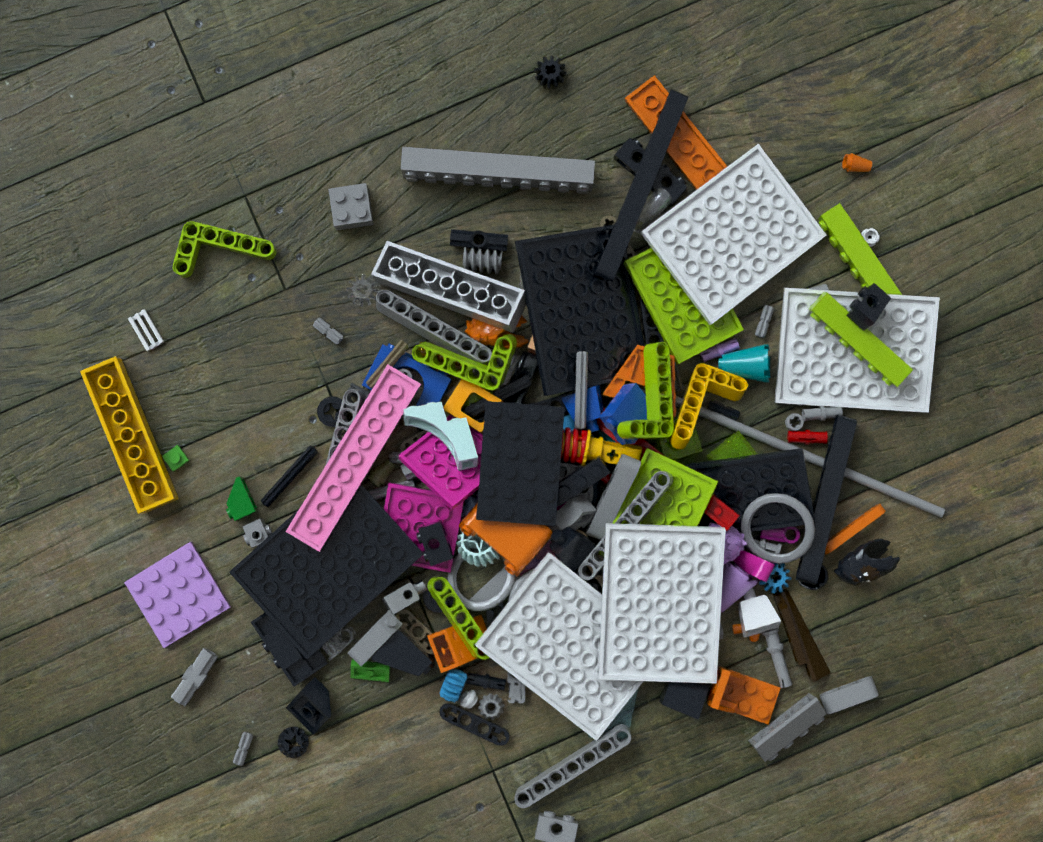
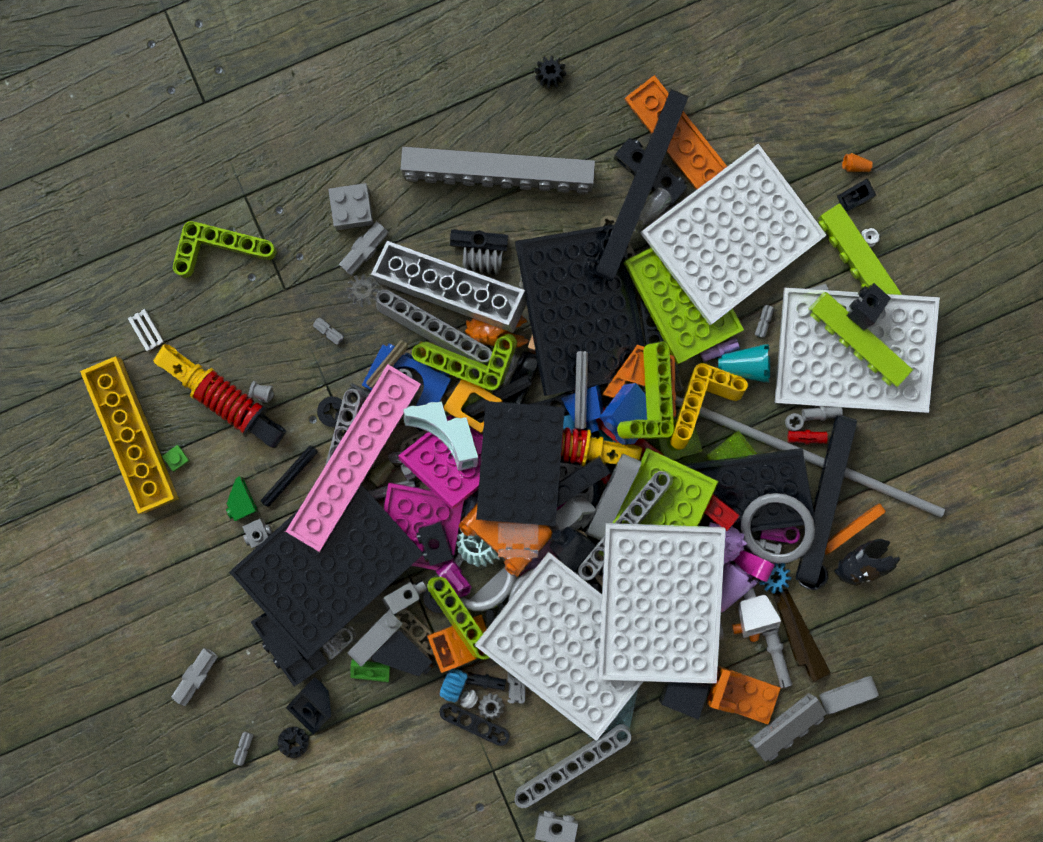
(177, 594): lavender plate -> none
(221, 397): none -> piece
(262, 393): none -> light grey connector
(364, 248): none -> light grey piece
(453, 575): none -> magenta piece
(518, 534): none -> clear plate
(721, 409): black piece -> none
(857, 195): none -> black slope

